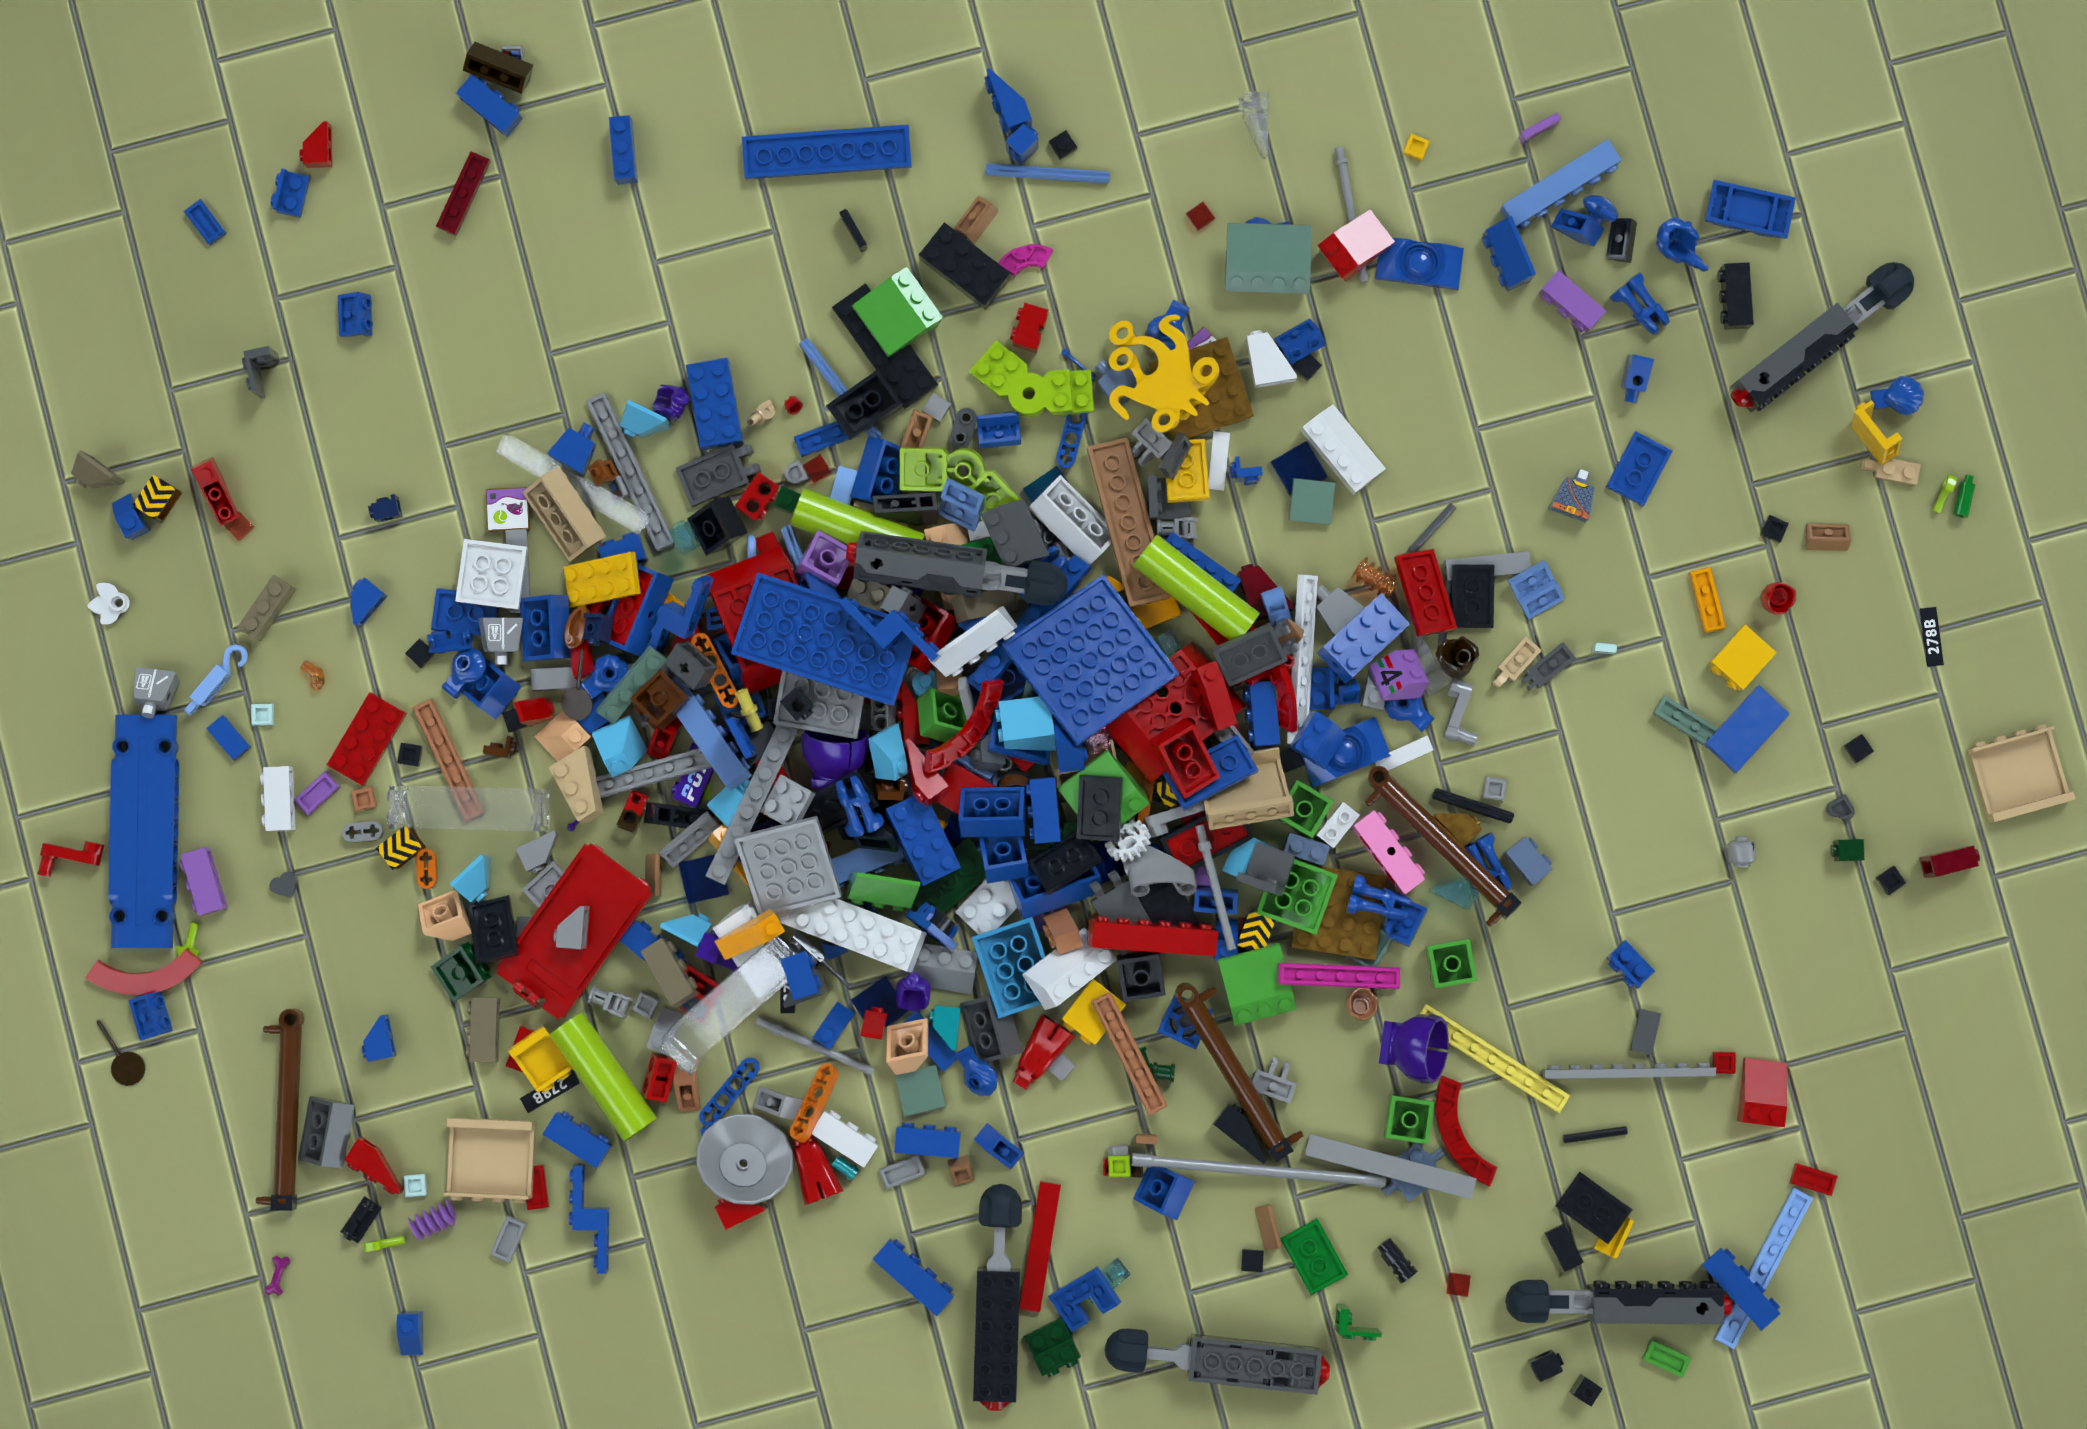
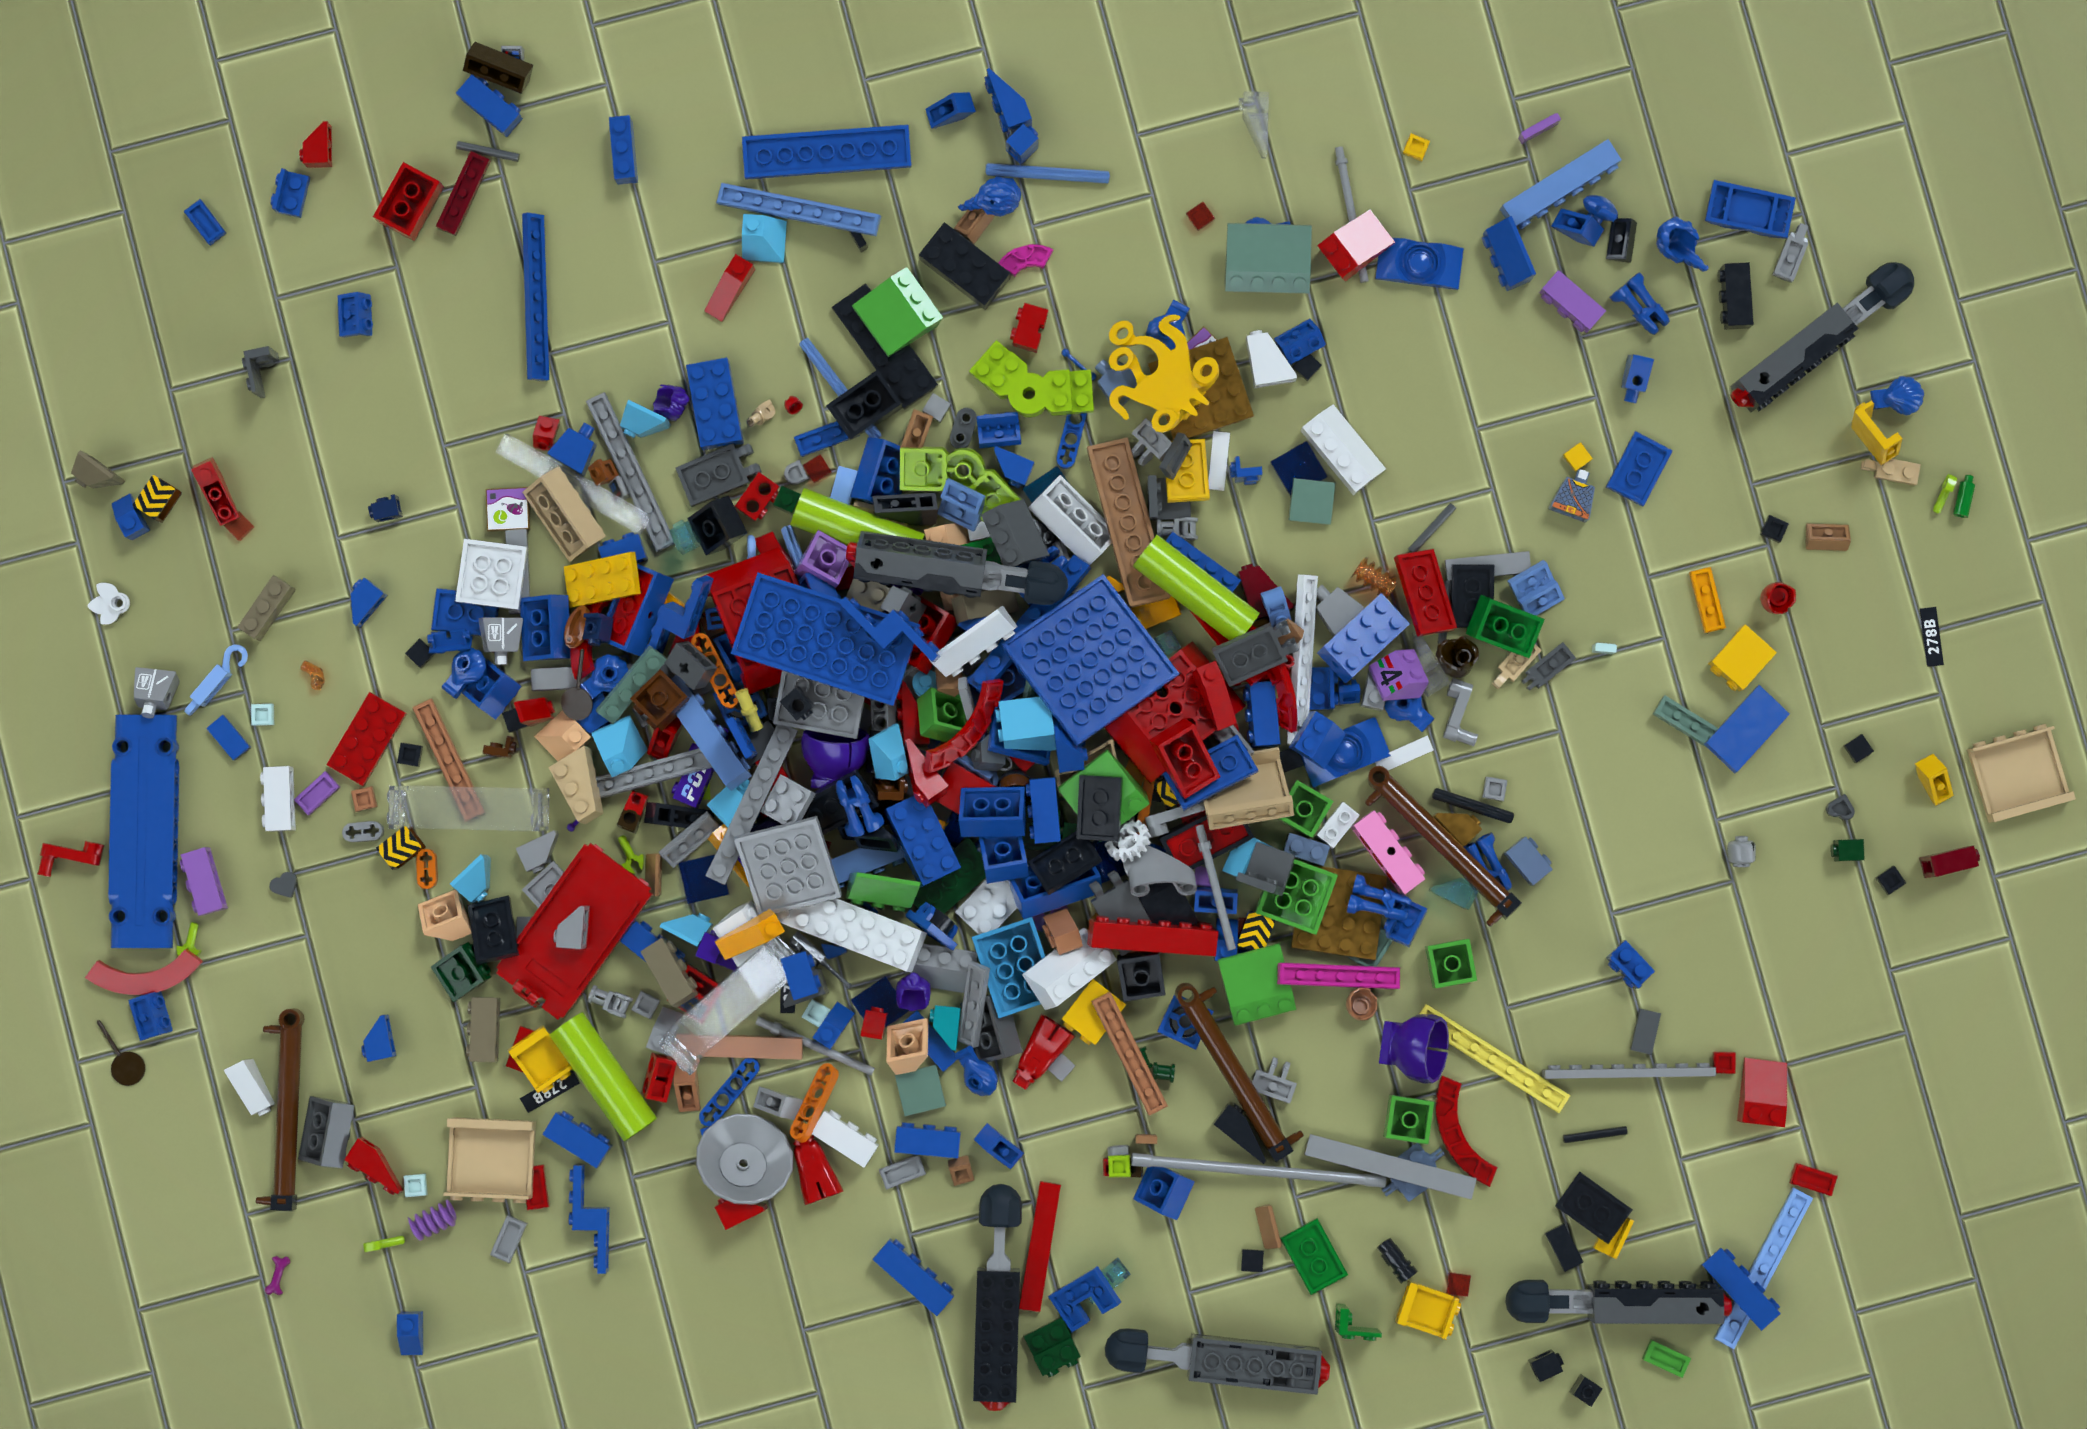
(250, 1087): none -> white slope
(360, 1220): black hinge -> none
(408, 201): none -> red brick
(488, 151): none -> dark grey bar
(535, 297): none -> blue plate
(545, 432): none -> red bracket
(630, 855): none -> lime bar
(729, 287): none -> red slope
(758, 1047): none -> nougat tile
(763, 238): none -> medium azure slope
(798, 209): none -> medium blue tile
(815, 1013): none -> light aqua tile
(845, 1167): teal pin -> none
(950, 109): none -> blue slope
(973, 1004): none -> light grey tile
(995, 197): none -> blue hair
(1014, 467): none -> blue slope
(1062, 145): black plate -> none
(1099, 738): clear pink tile -> none
(1428, 1310): none -> yellow panel
(1505, 626): none -> green slope
(1577, 456): none -> yellow tile
(1792, 254): none -> light grey hinge
(1934, 779): none -> yellow slope

